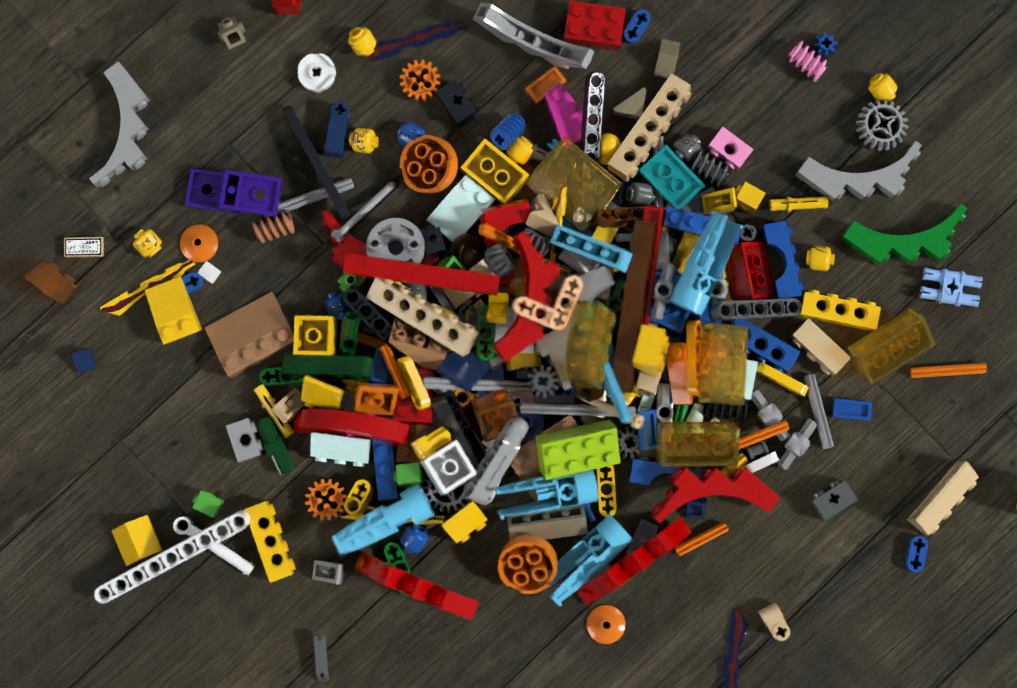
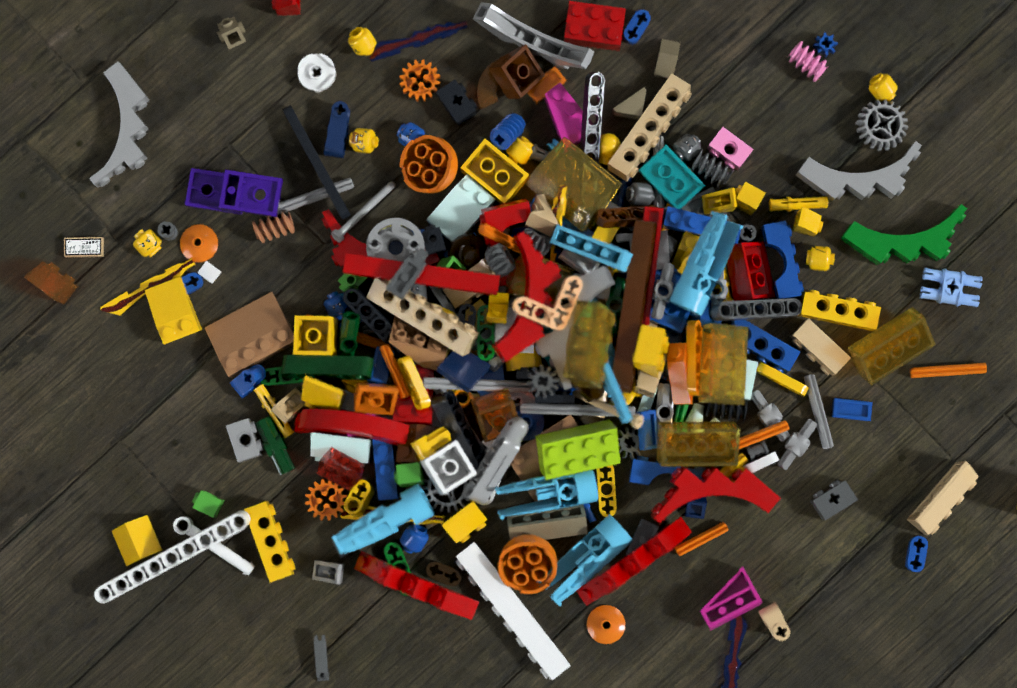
(84, 360): dark blue slope -> none
(162, 232): none -> dark grey bush
(248, 380): none -> blue piece
(340, 468): none -> clear red brick
(407, 274): none -> dark grey hinge
(446, 569): none -> dark brown beam
(487, 88): none -> clear orange tile
(513, 611): none -> white brick
(517, 72): none -> reddish brown slope
(731, 601): none -> dark pink wedge
(807, 222): none -> yellow slope

